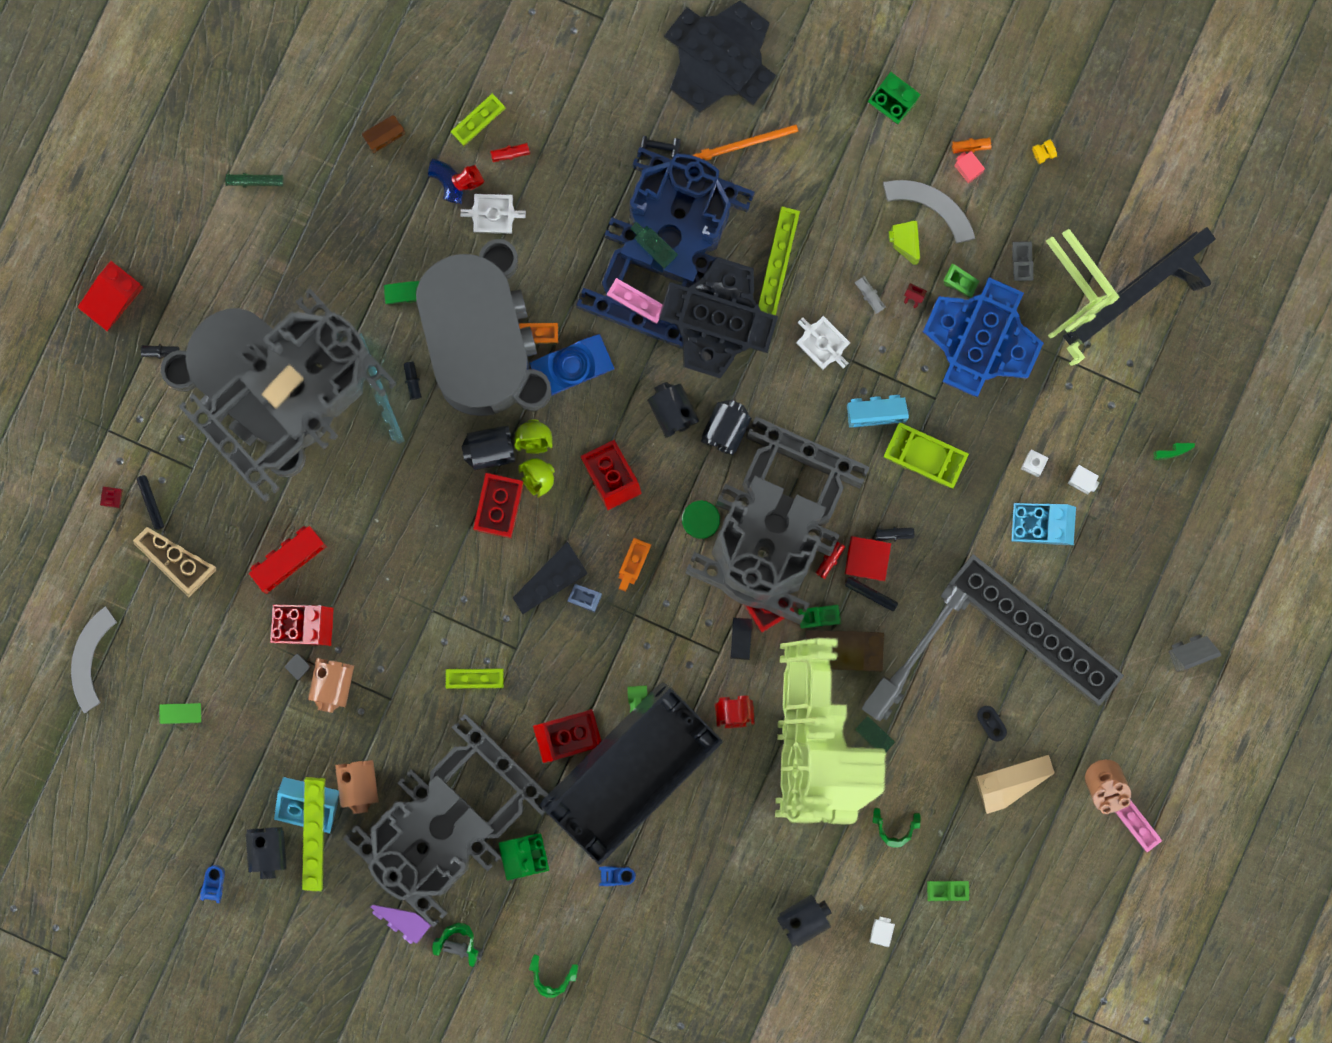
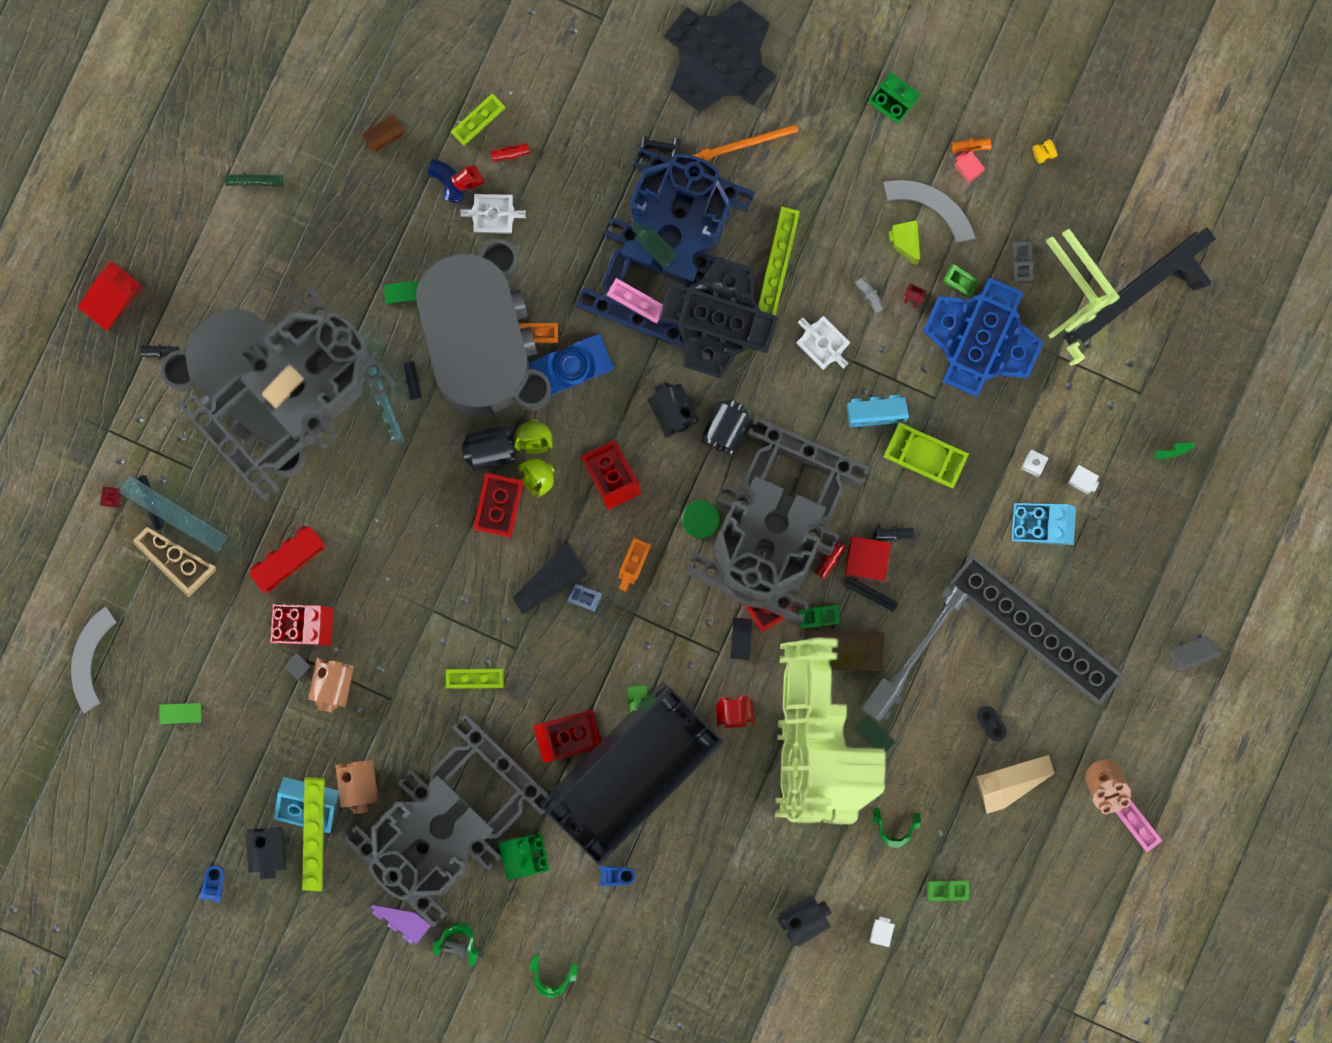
(173, 514): none -> clear light blue plate

